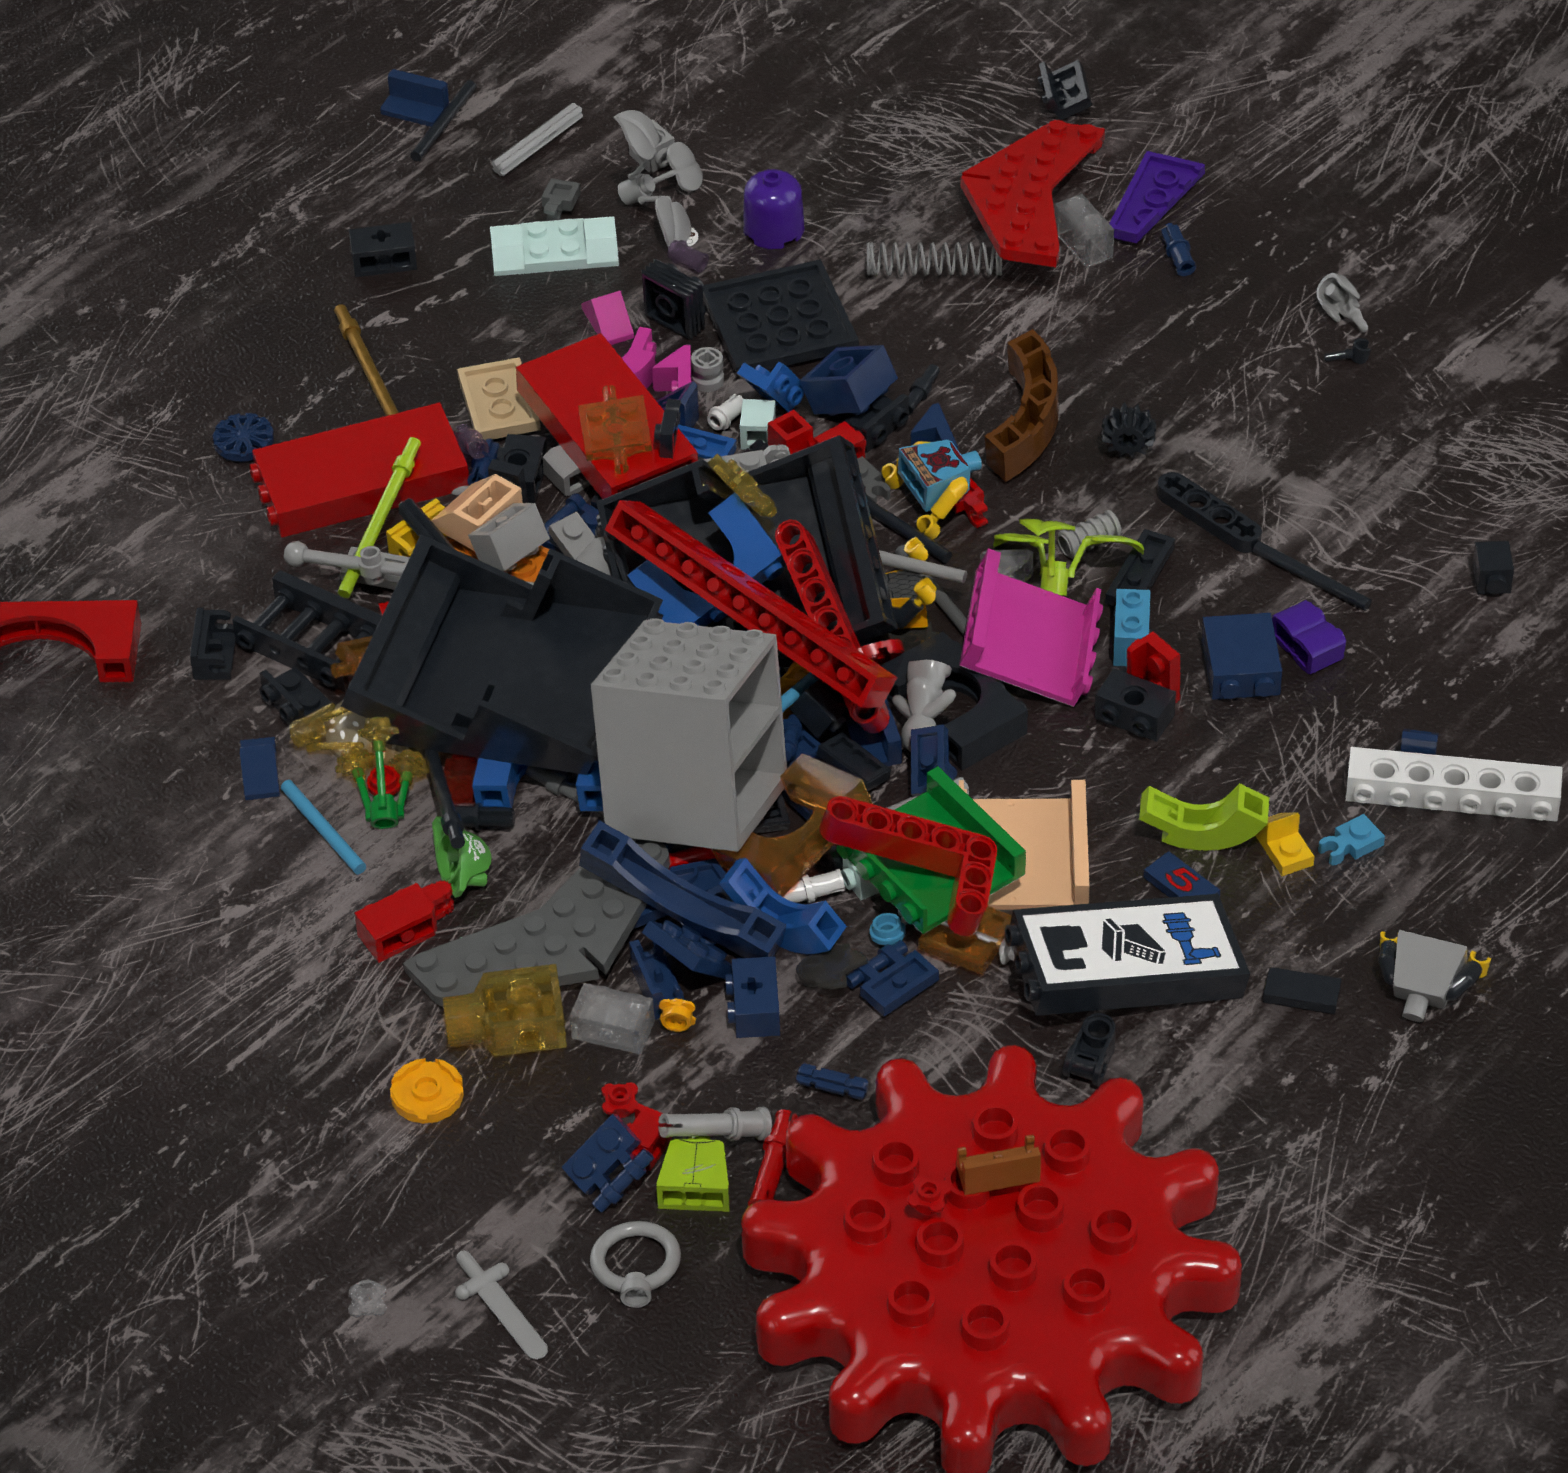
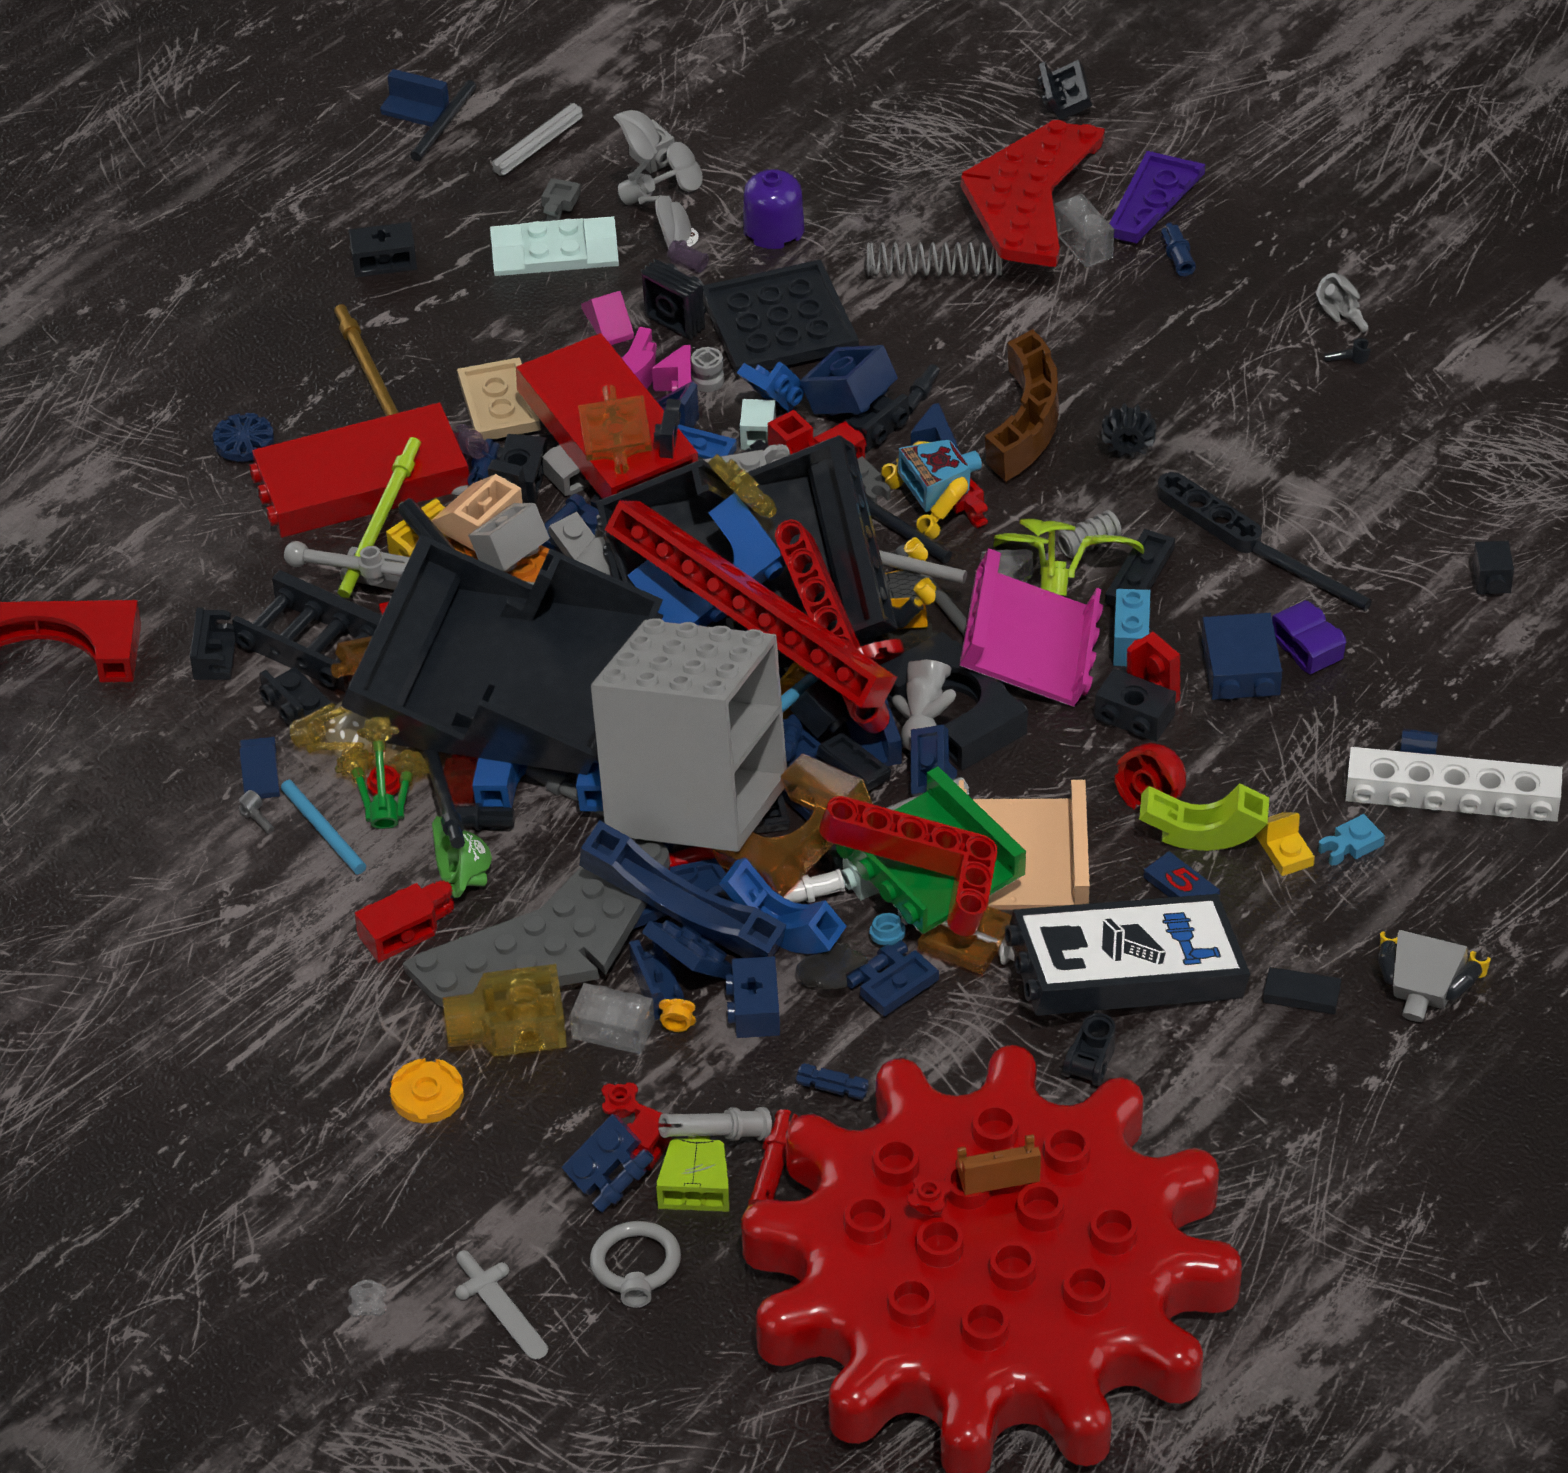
(249, 806): none -> flat silver hand
(721, 416): white pin -> none
(1149, 766): none -> red cylinder

